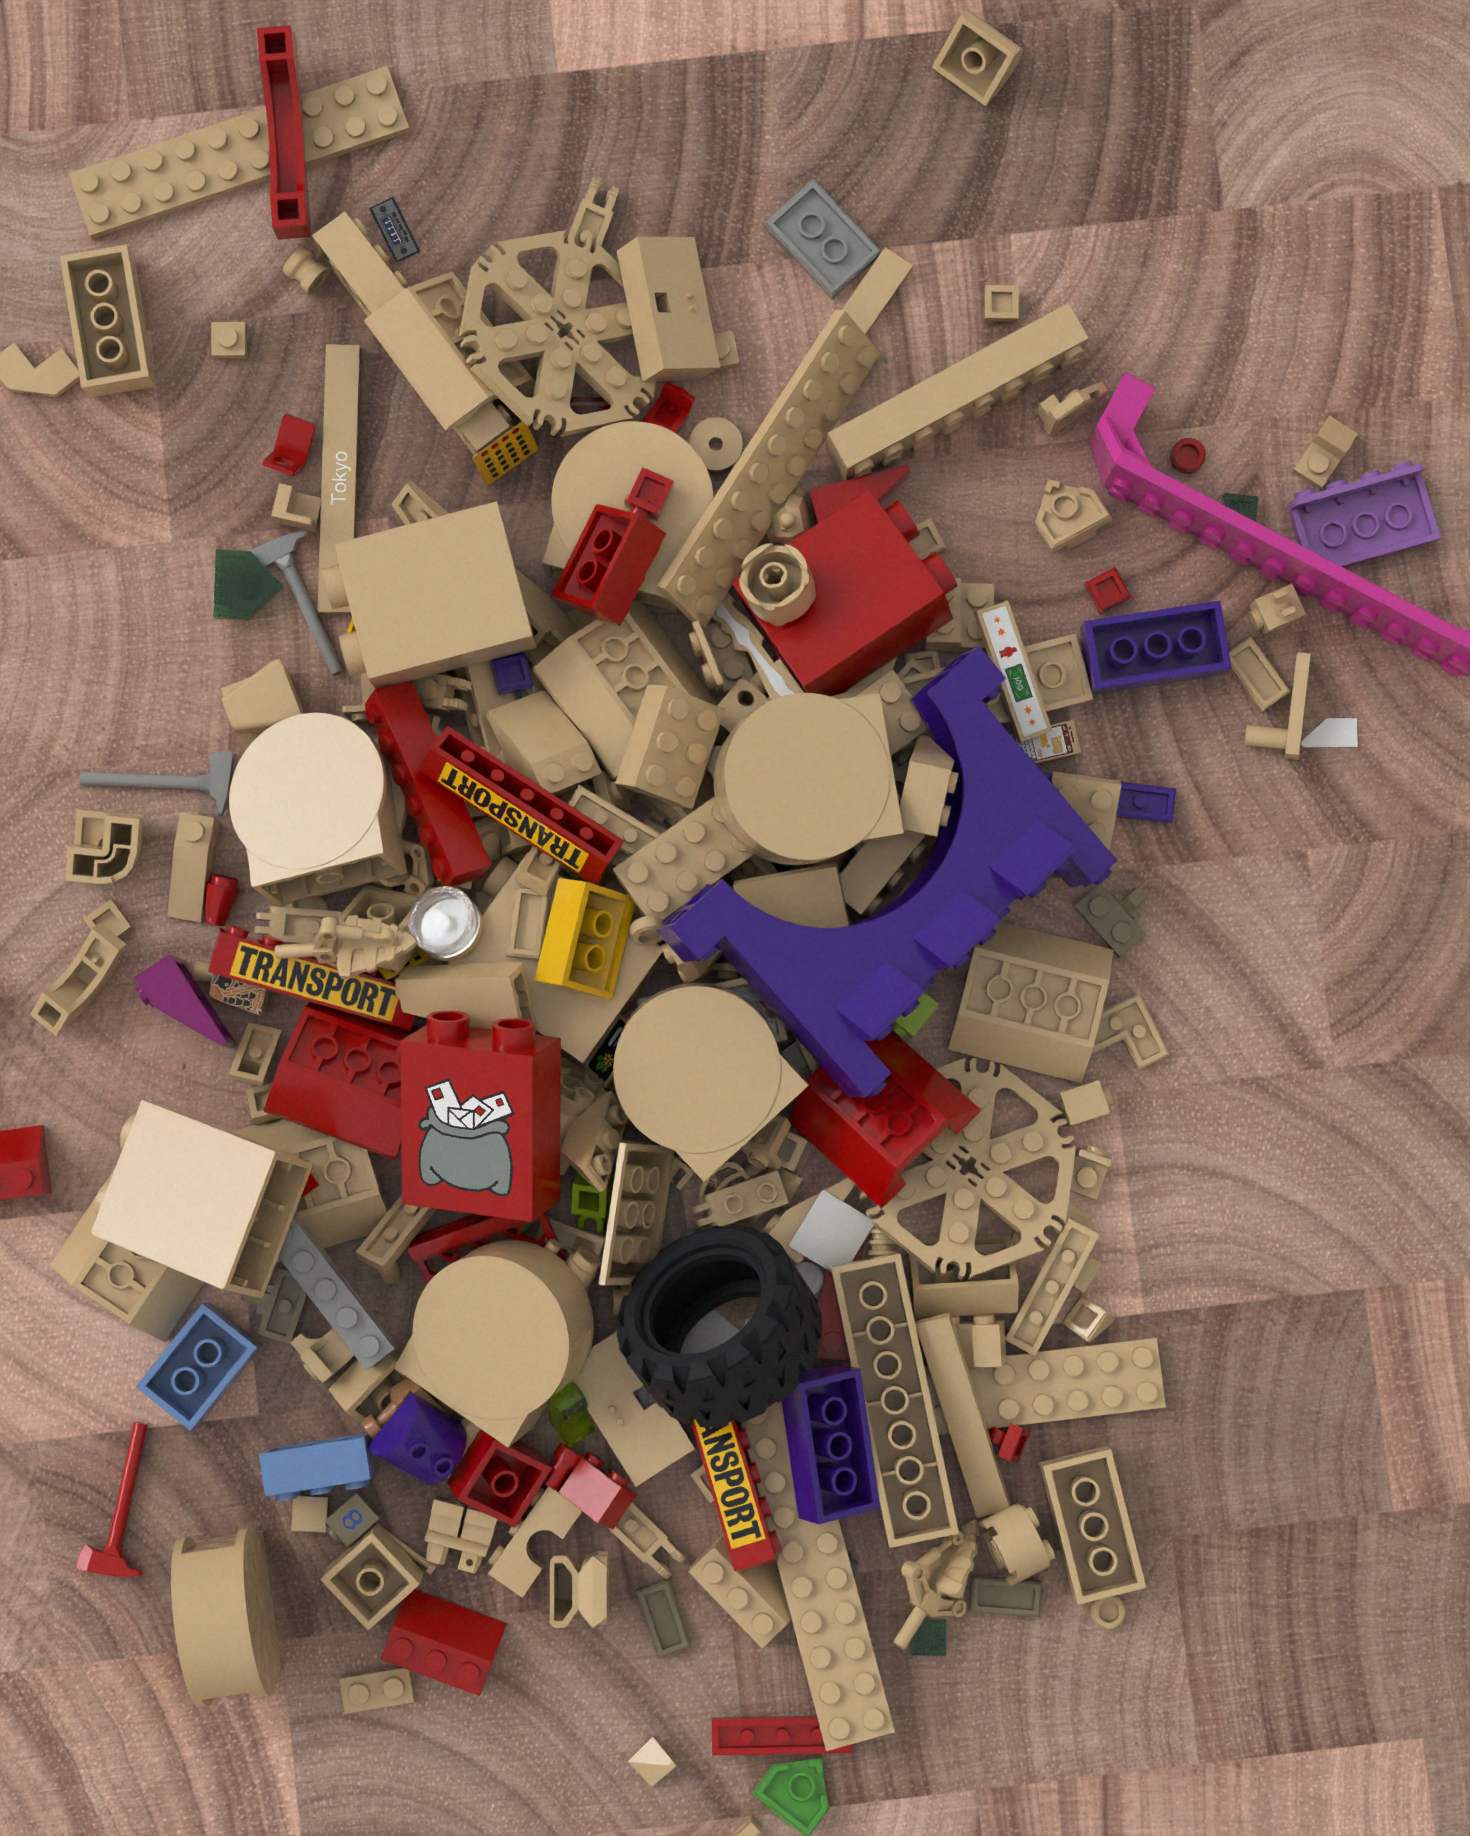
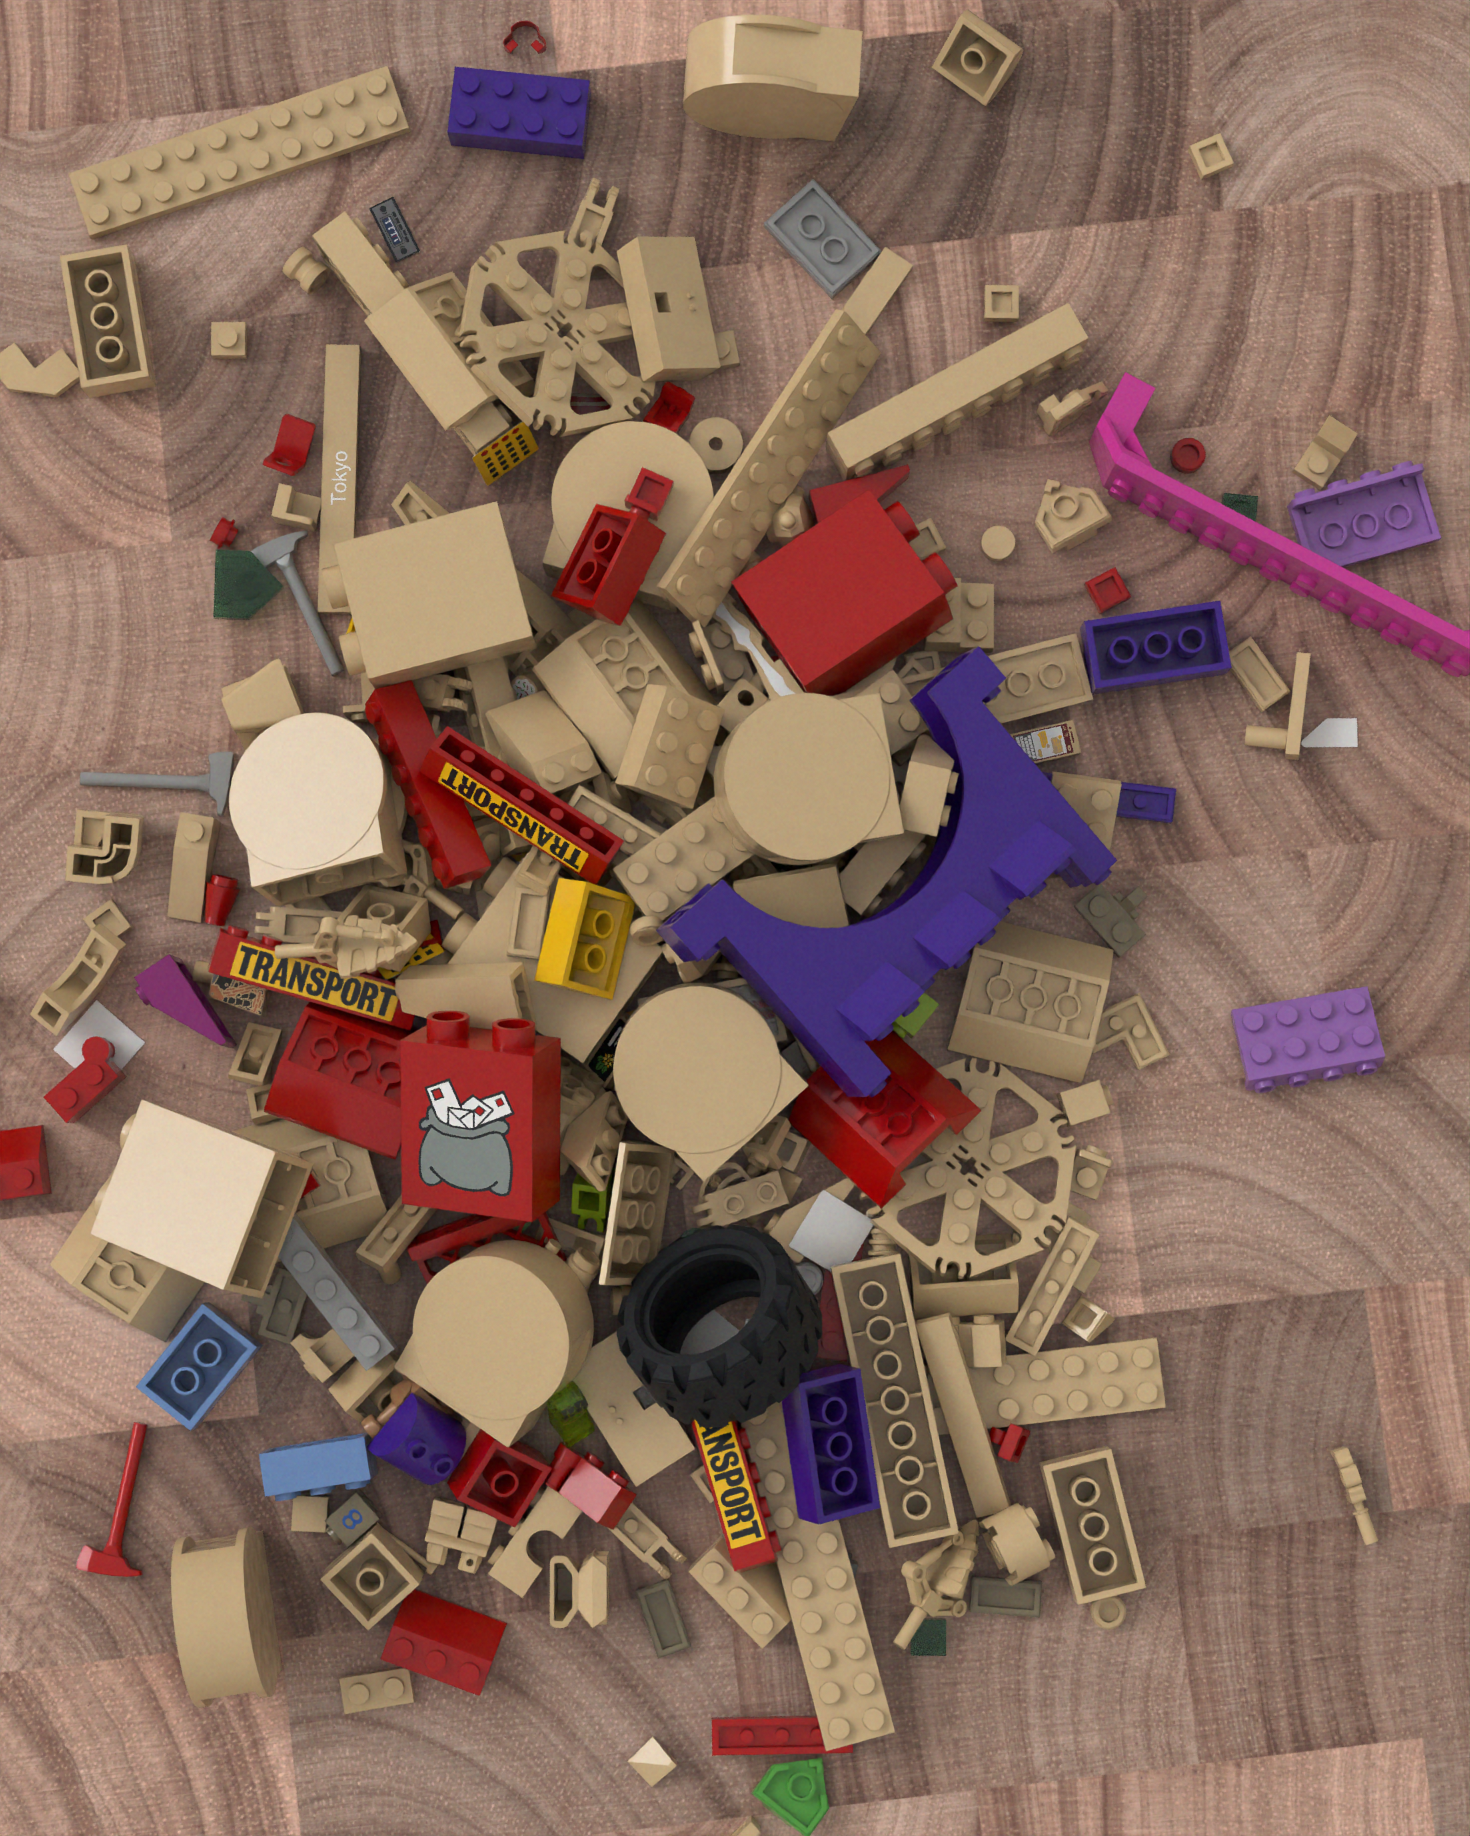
(87, 1082): none -> red hinge
(100, 1023): none -> white sticker
(224, 533): none -> red plate
(285, 132): red arch -> none
(446, 923): clear piece -> none
(511, 673): dark purple tile -> none
(519, 112): none -> dark purple brick
(536, 44): none -> red piece
(772, 76): none -> tan brick
(780, 601): tan brick -> none
(997, 543): none -> tan tile
(1009, 656): tile -> none
(1210, 156): none -> tan tile
(1276, 610): tan brick -> none
(1308, 1039): none -> medium lavender bracket
(1355, 1493): none -> tan piece

